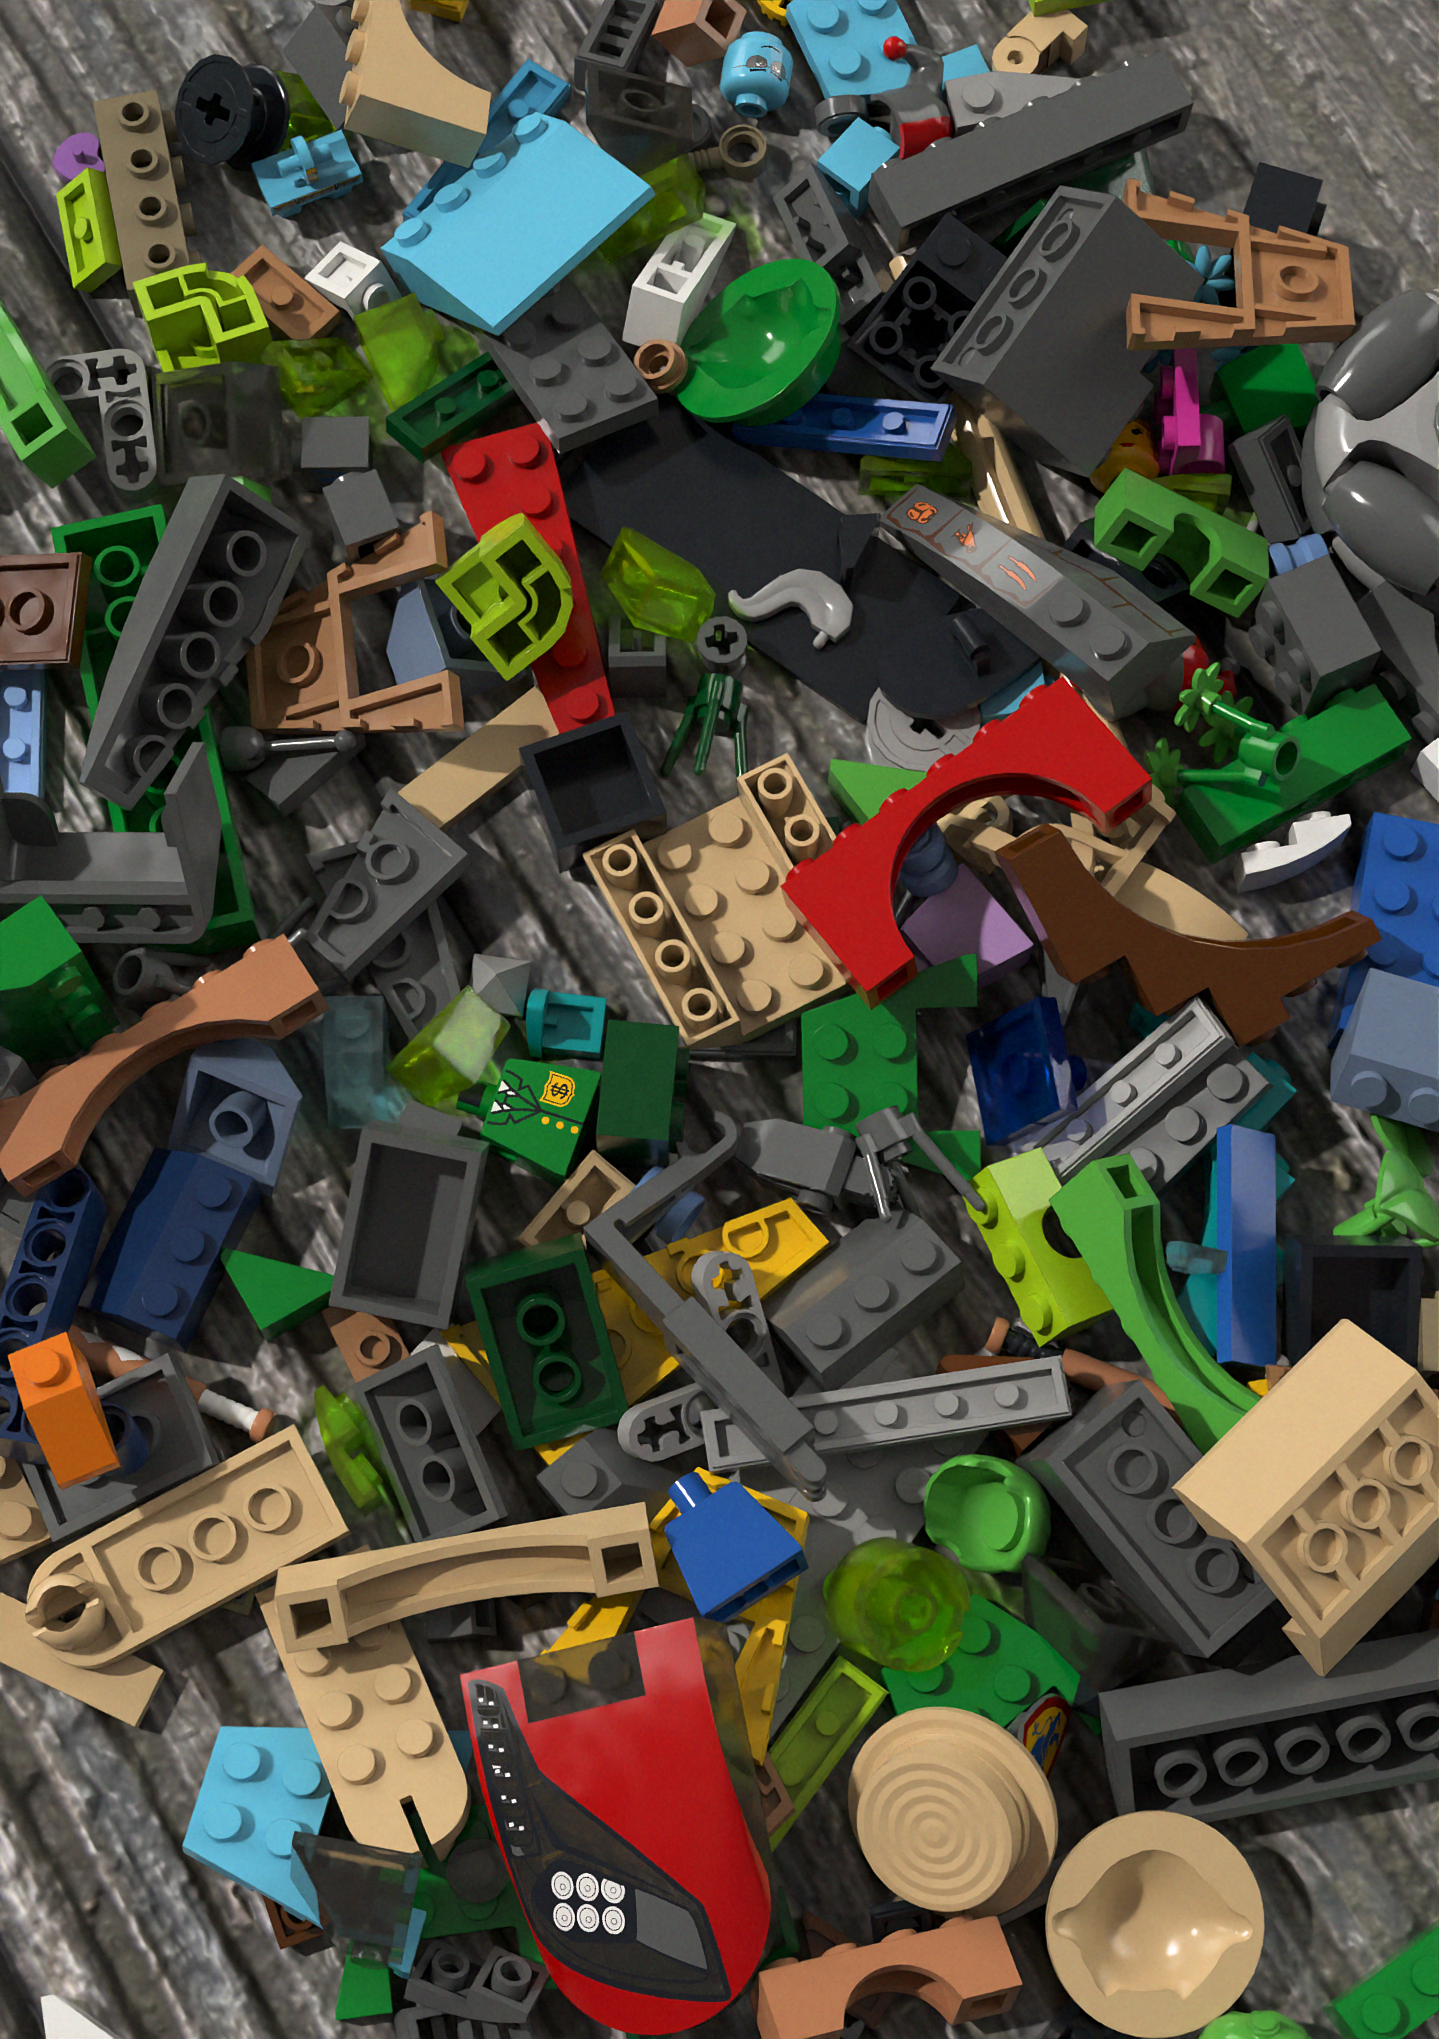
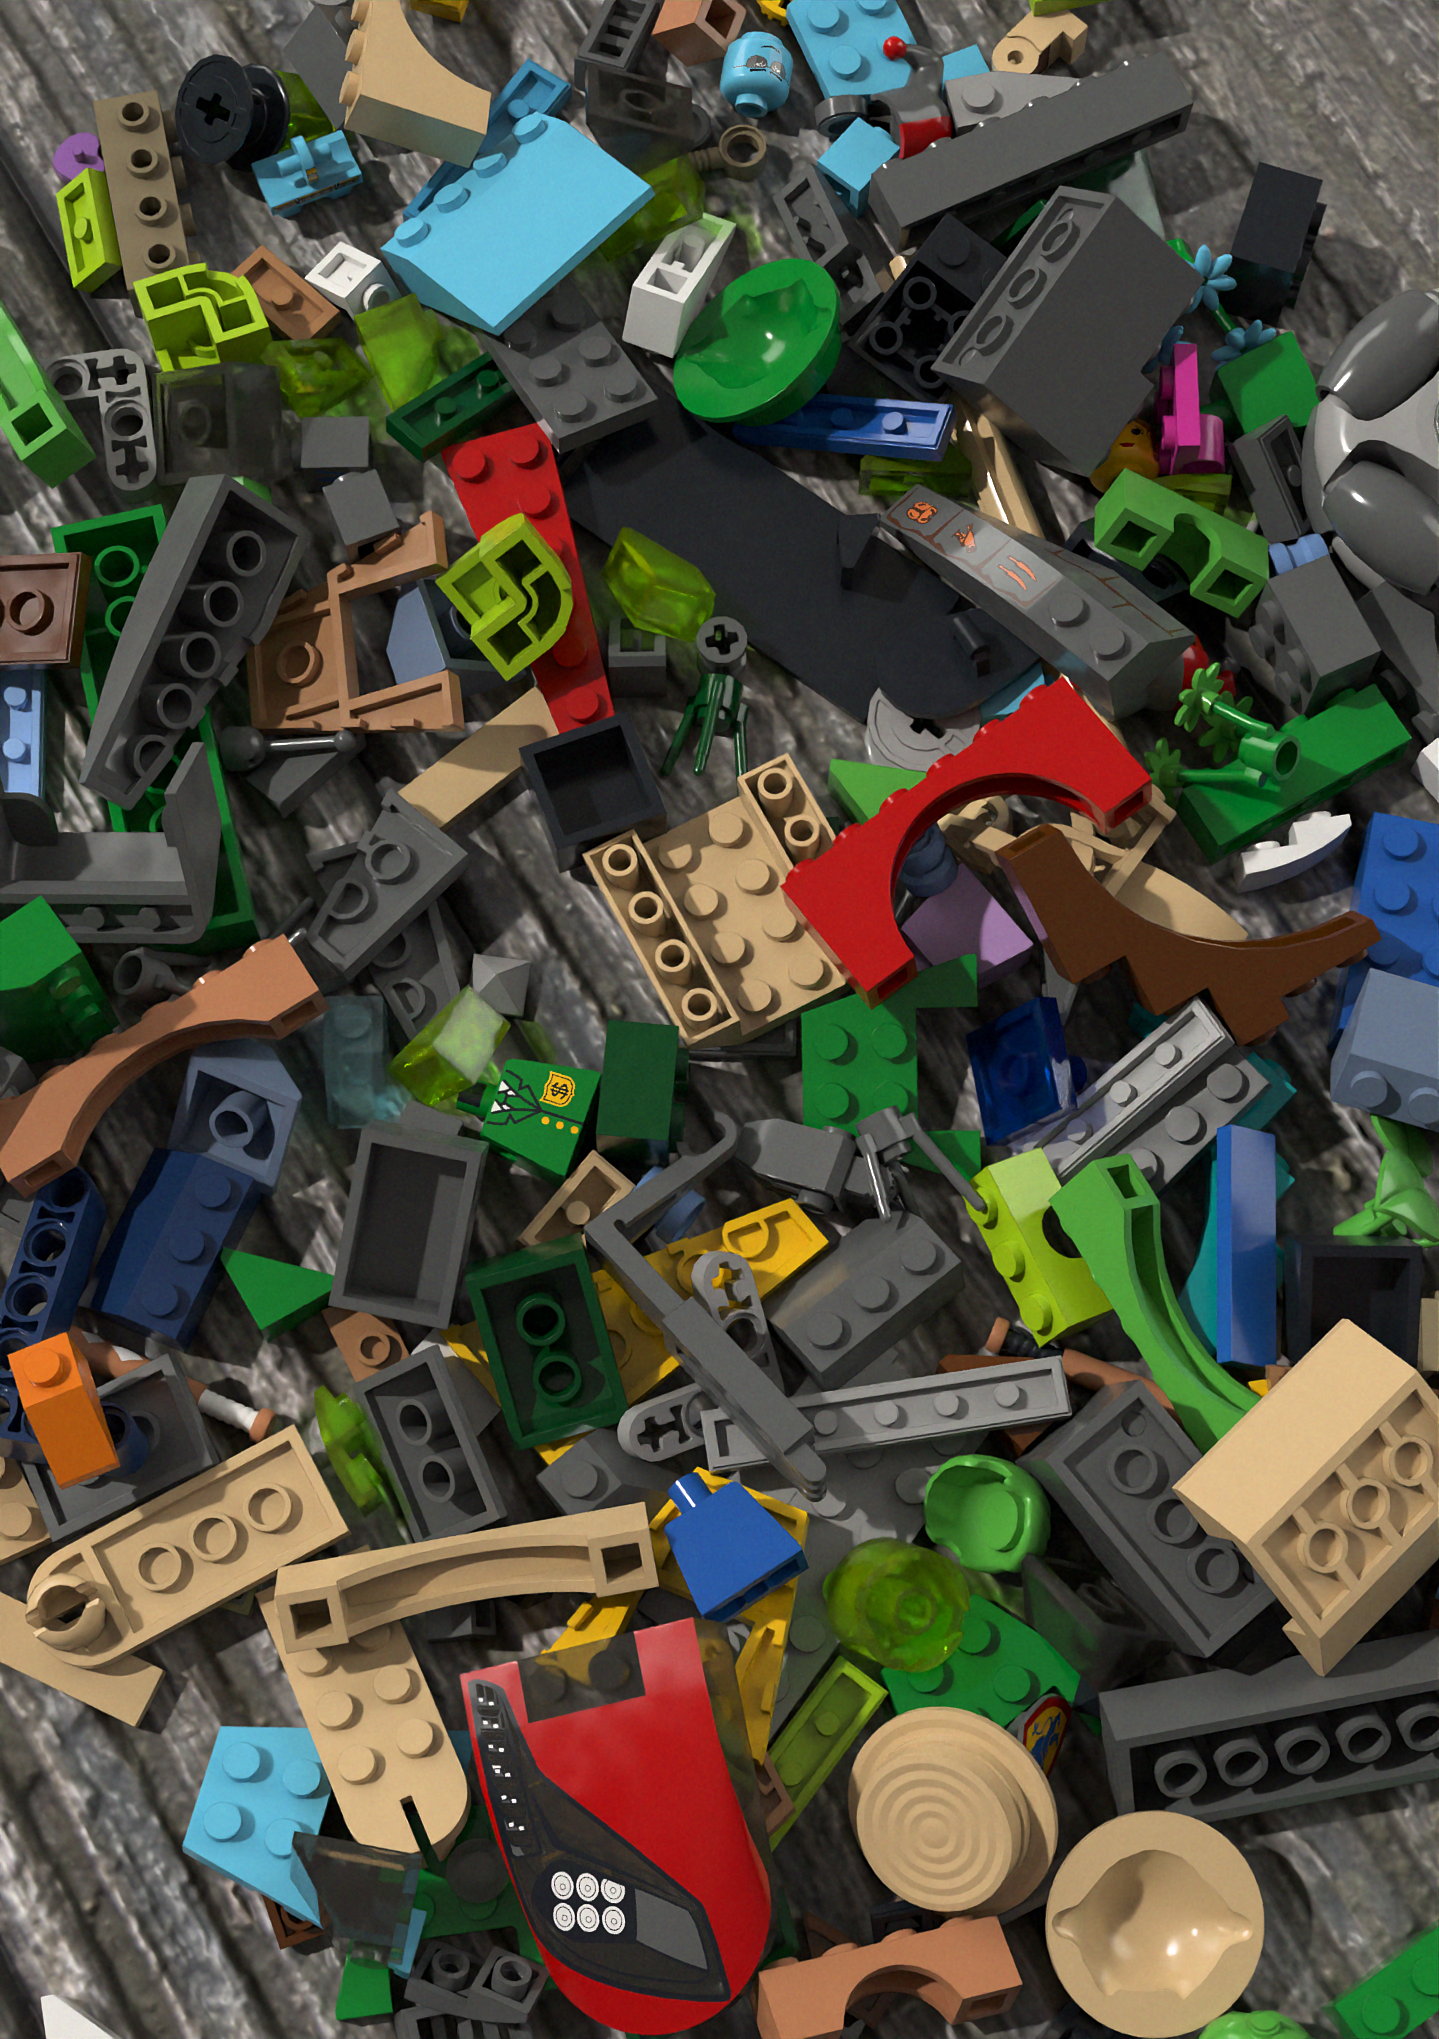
(565, 1024): teal tile -> none
(656, 354): medium nougat plate -> none
(810, 591): light grey piece -> none
(1195, 1259): clear light blue tile -> none
(1285, 283): medium nougat wing -> none

